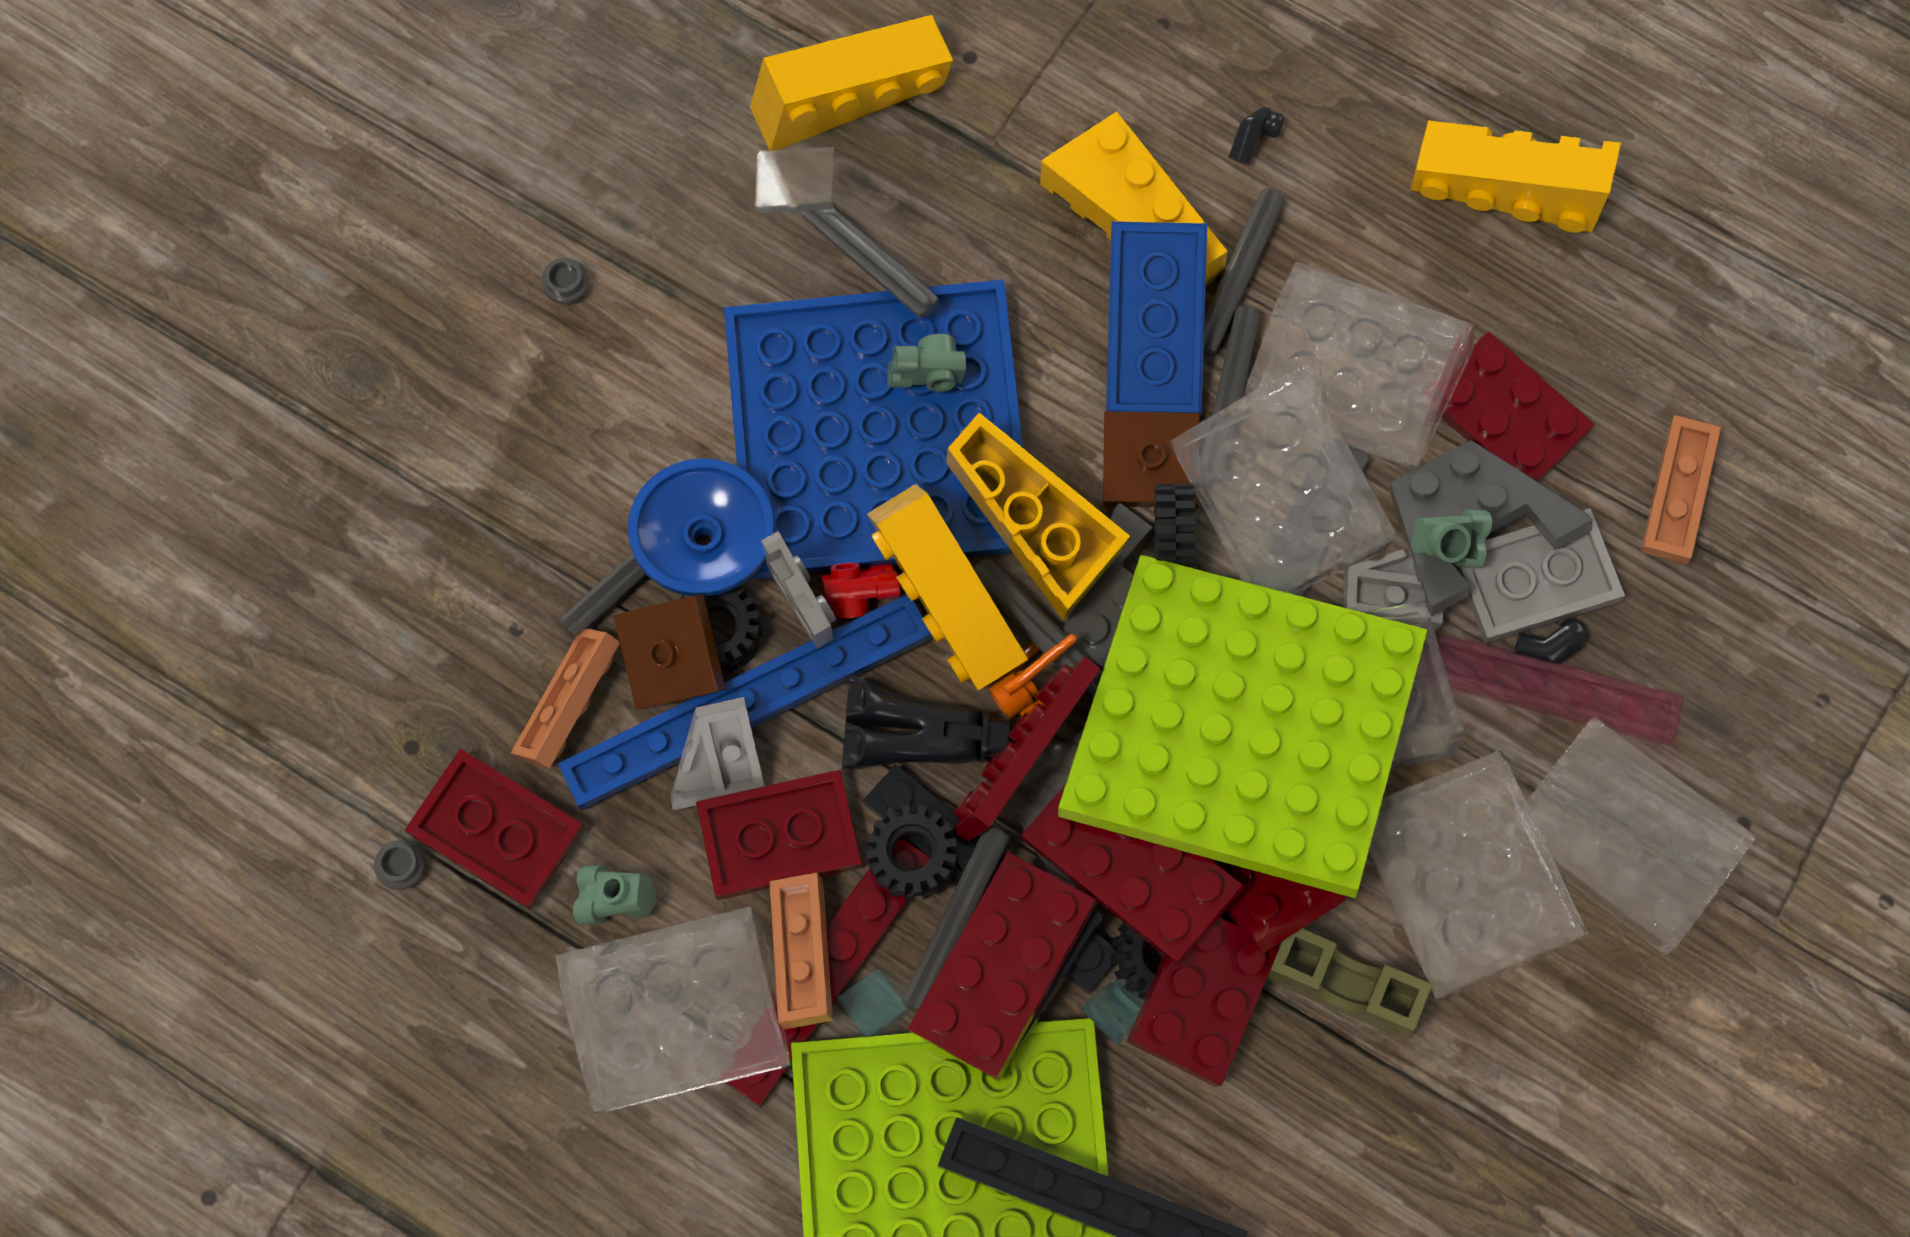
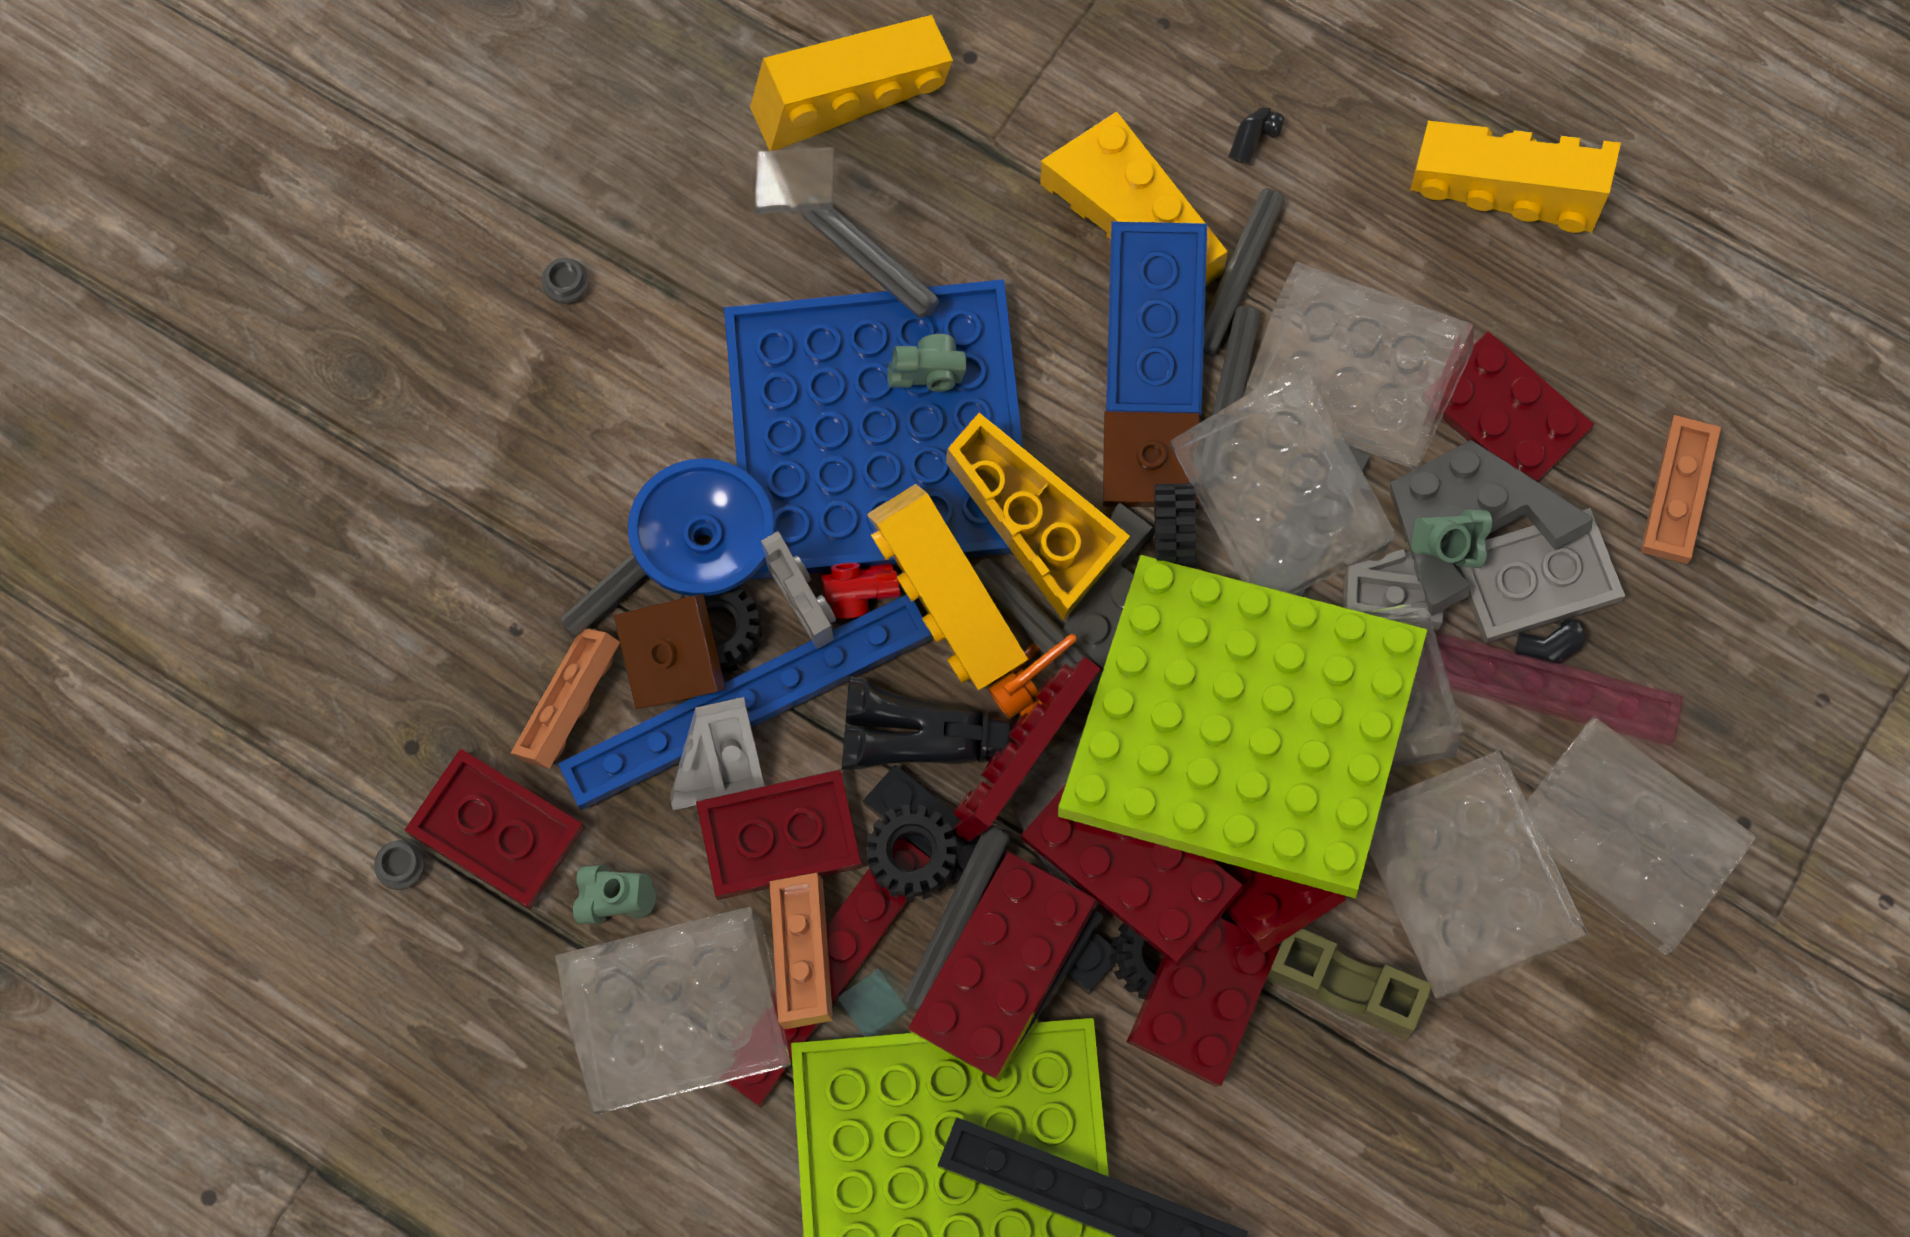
(1113, 1011): clear light blue tile -> none

